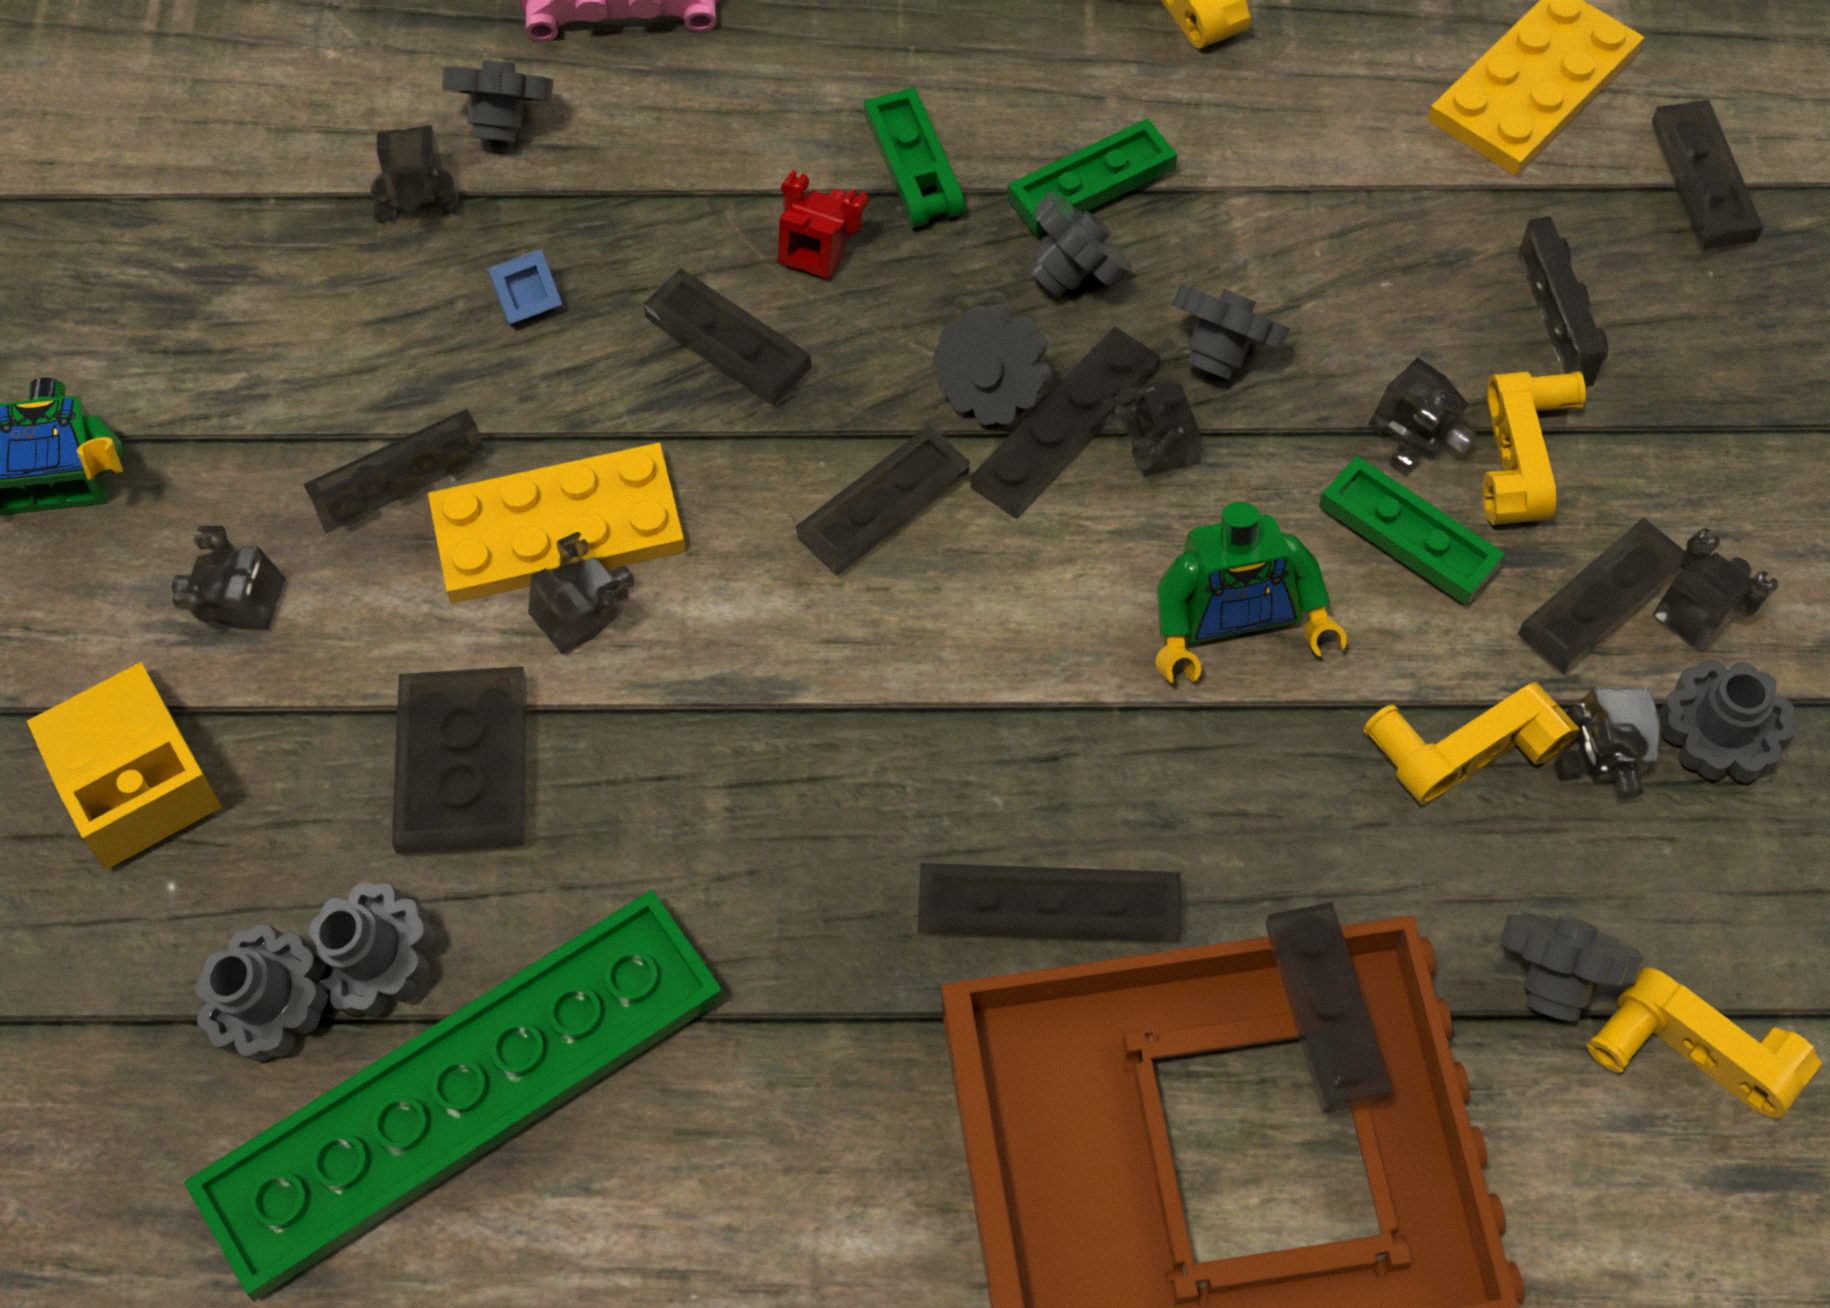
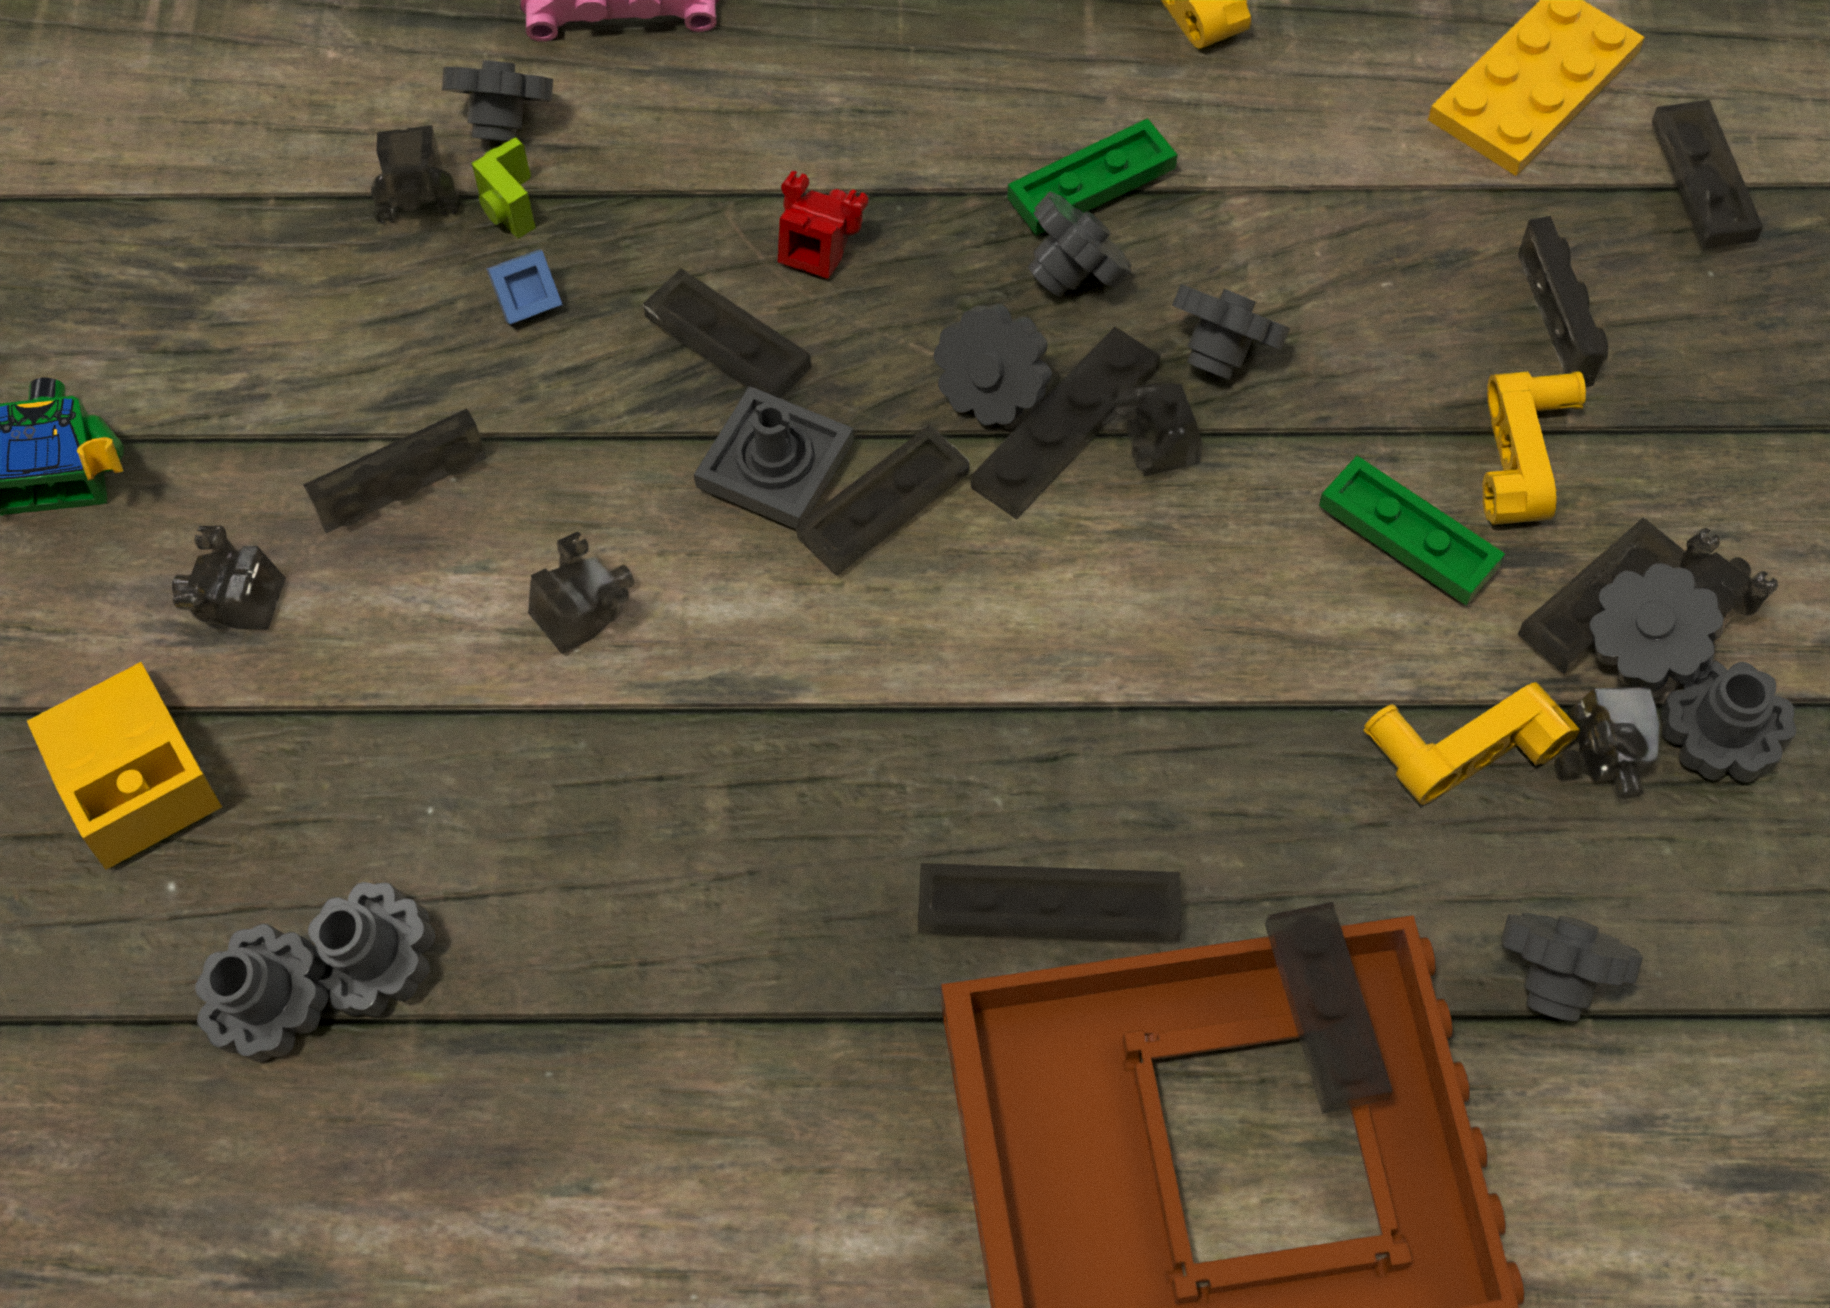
(451, 1094): green plate -> none
(460, 760): clear smoke plate -> none
(500, 189): none -> lime bracket
(509, 525): yellow plate -> none
(774, 457): none -> dark grey plate
(913, 156): green plate -> none
(1237, 582): torso -> none
(1423, 414): clear smoke piece -> none
(1656, 626): none -> dark grey plant
(1760, 1074): yellow beam -> none

